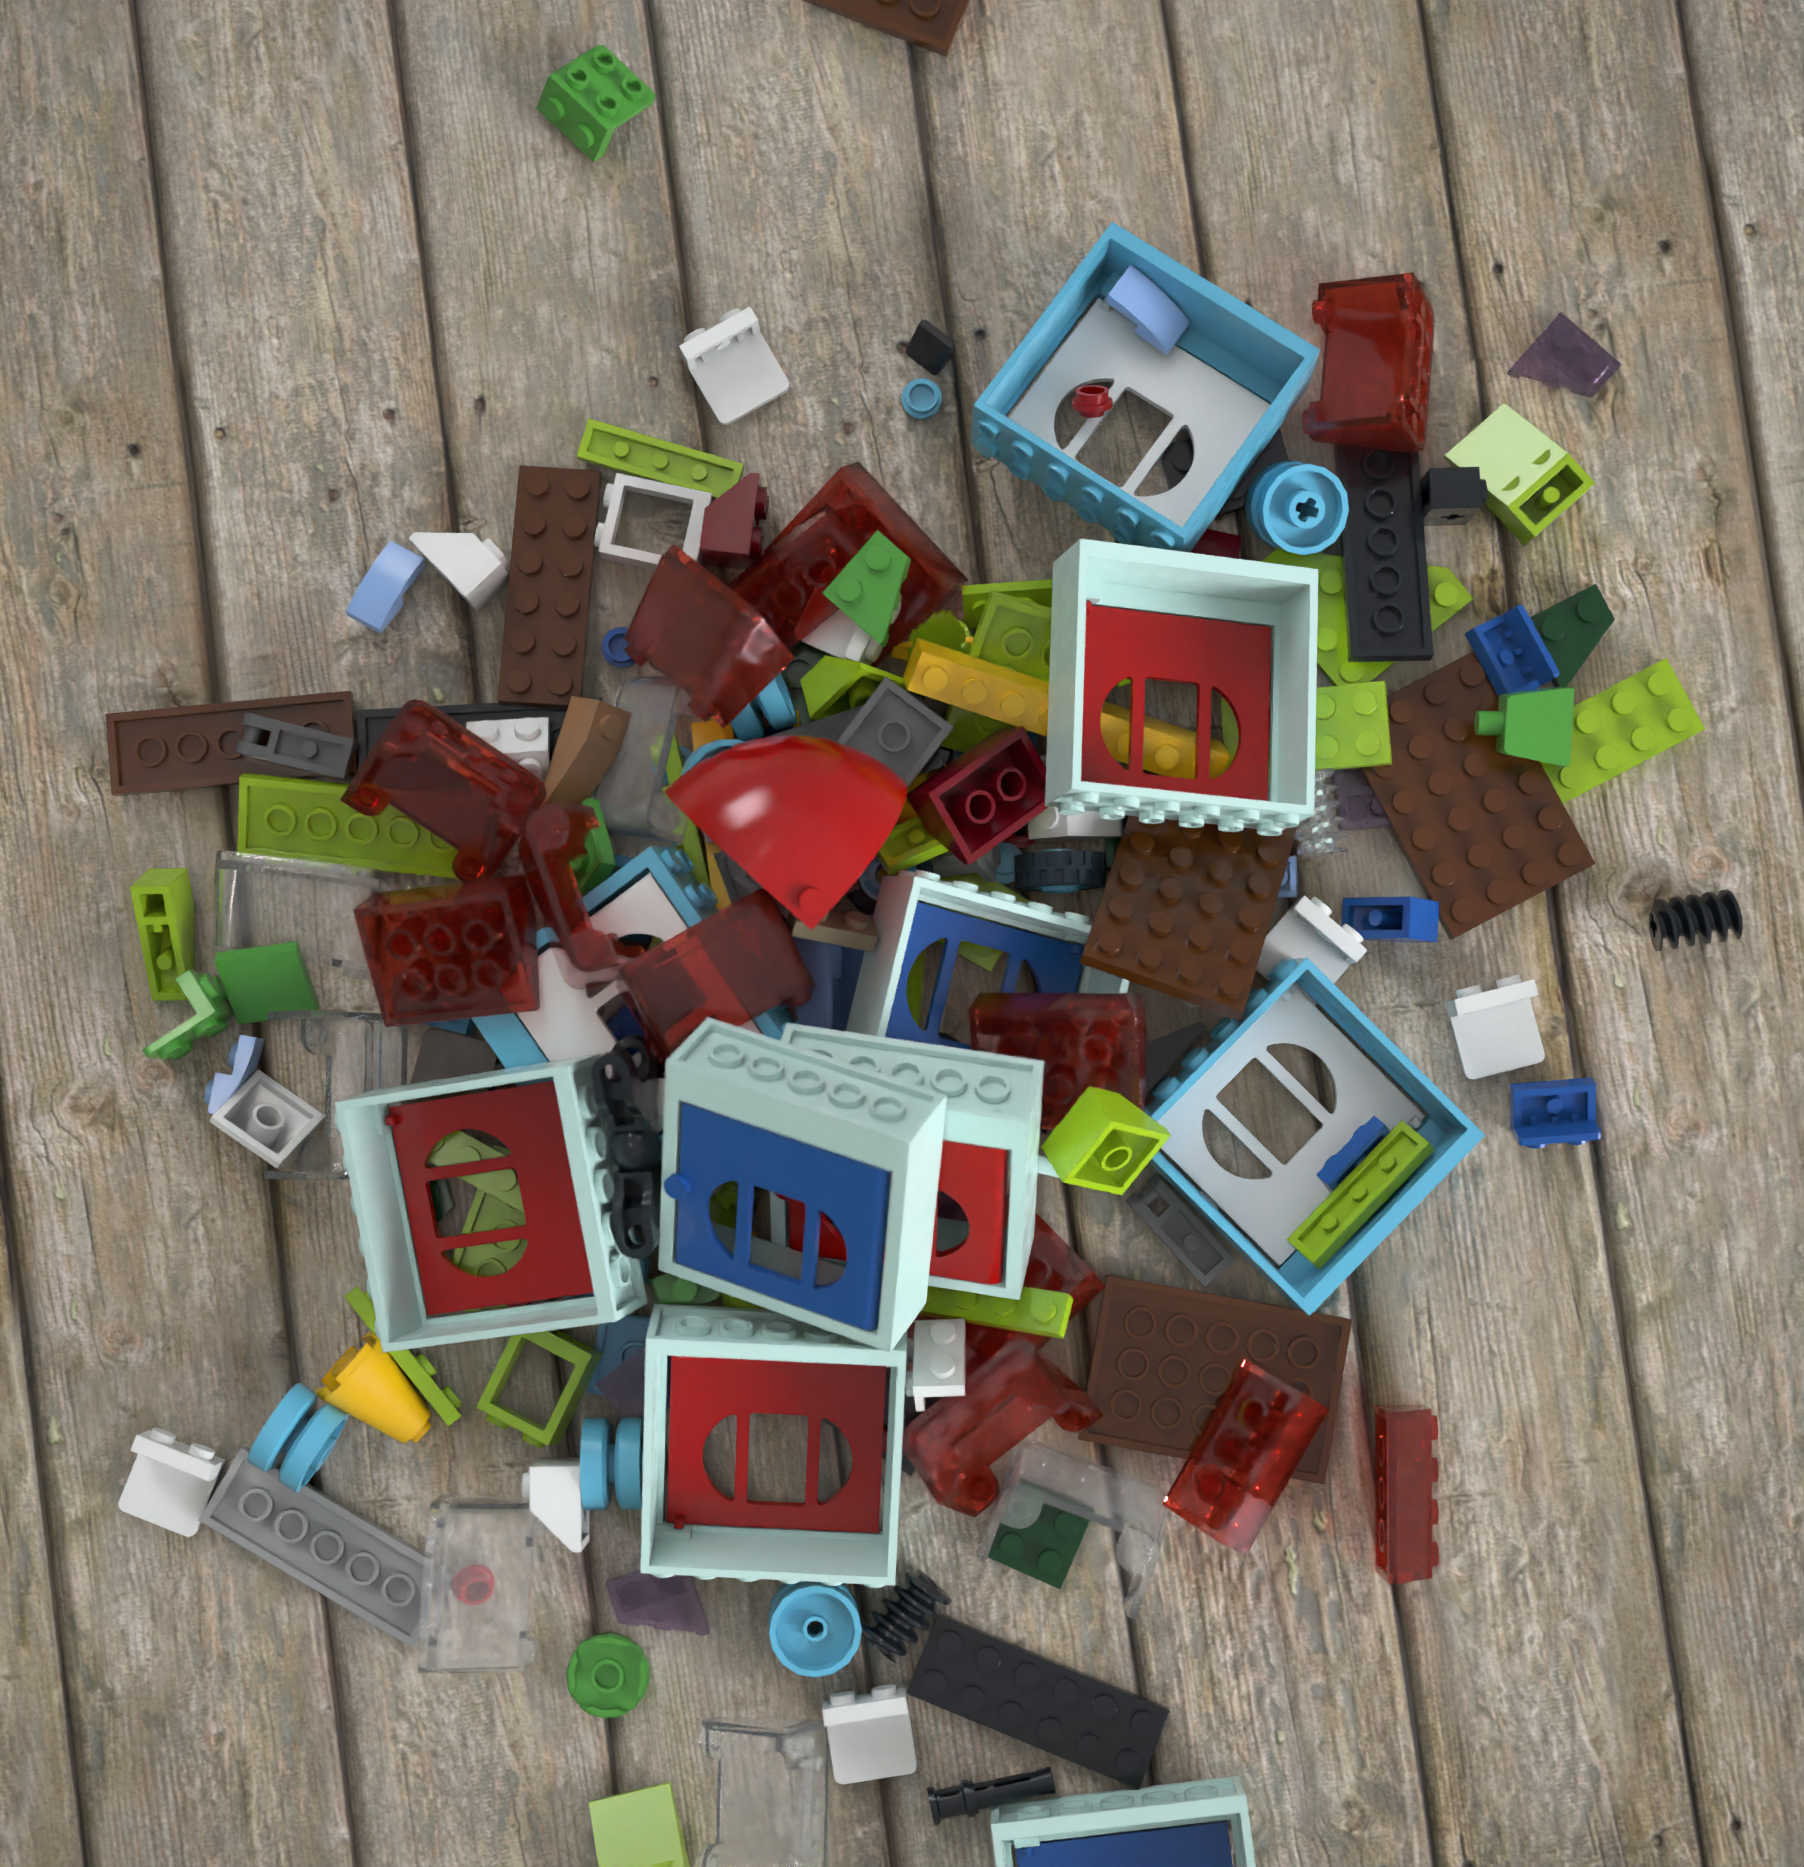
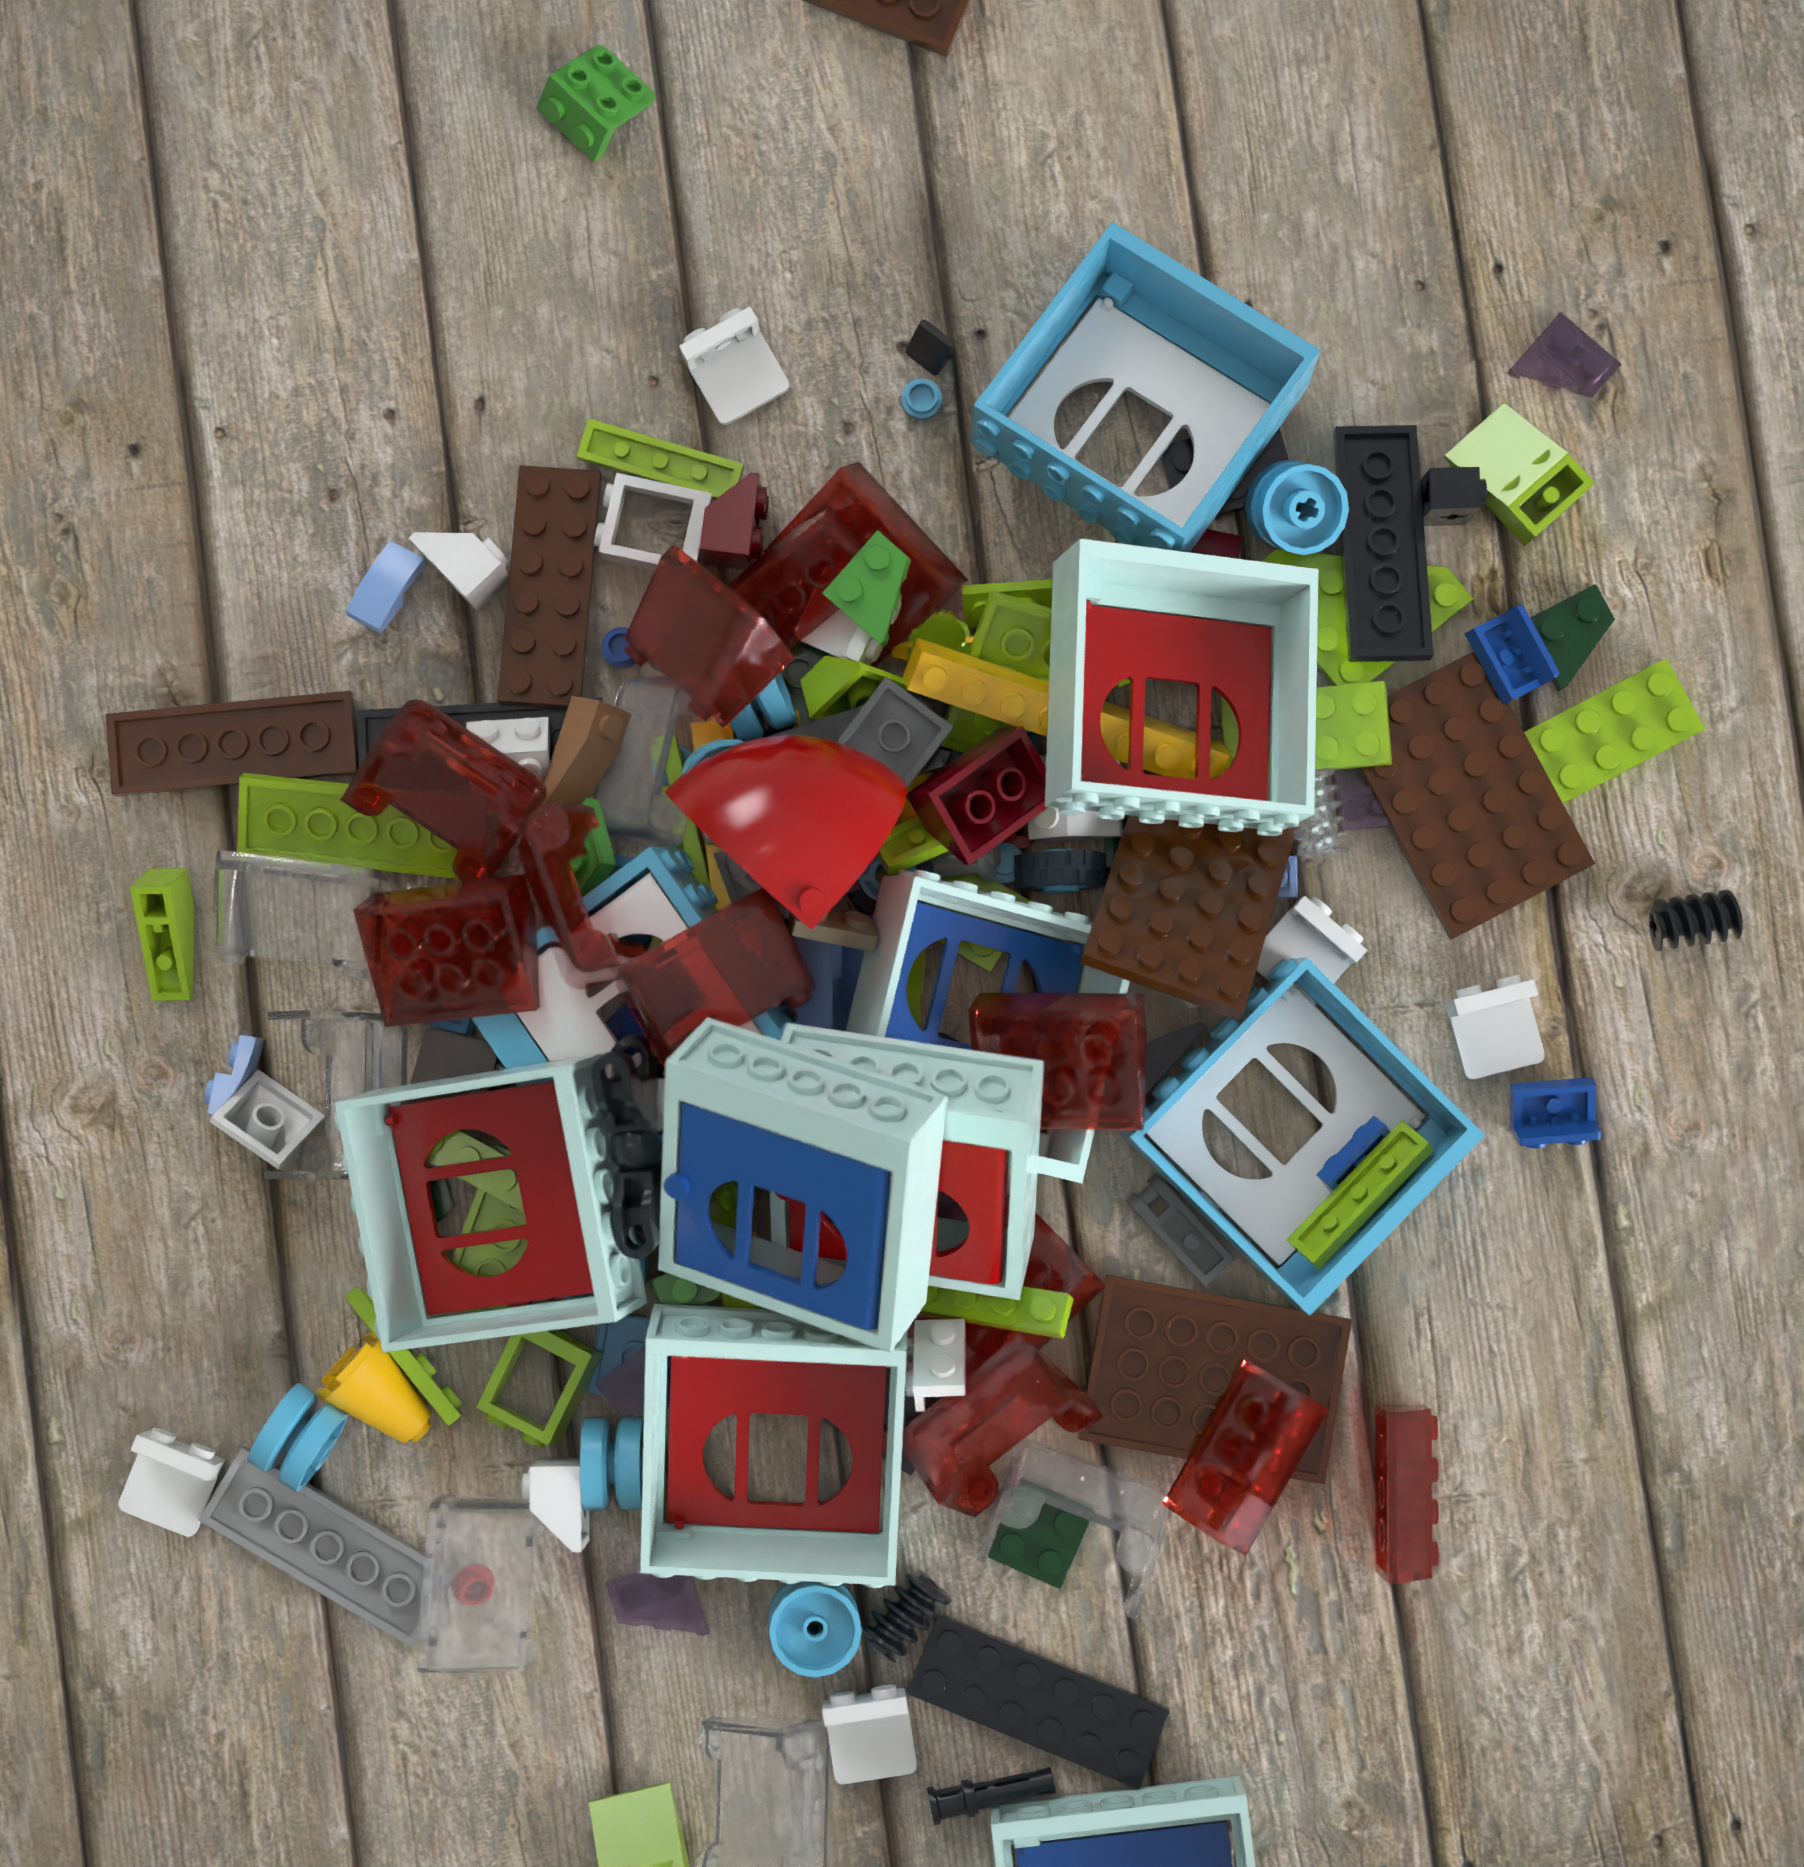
(212, 1010): bright green bracket -> none
(266, 981): bright green tile -> none
(297, 746): dark grey plate -> none
(608, 1674): bright green tile -> none
(1092, 401): red plate -> none
(1103, 1142): lime slope -> none
(1146, 305): light blue slope -> none
(1373, 364): clear red windscreen -> none
(1392, 918): blue slope -> none
(1531, 724): bright green torso -> none

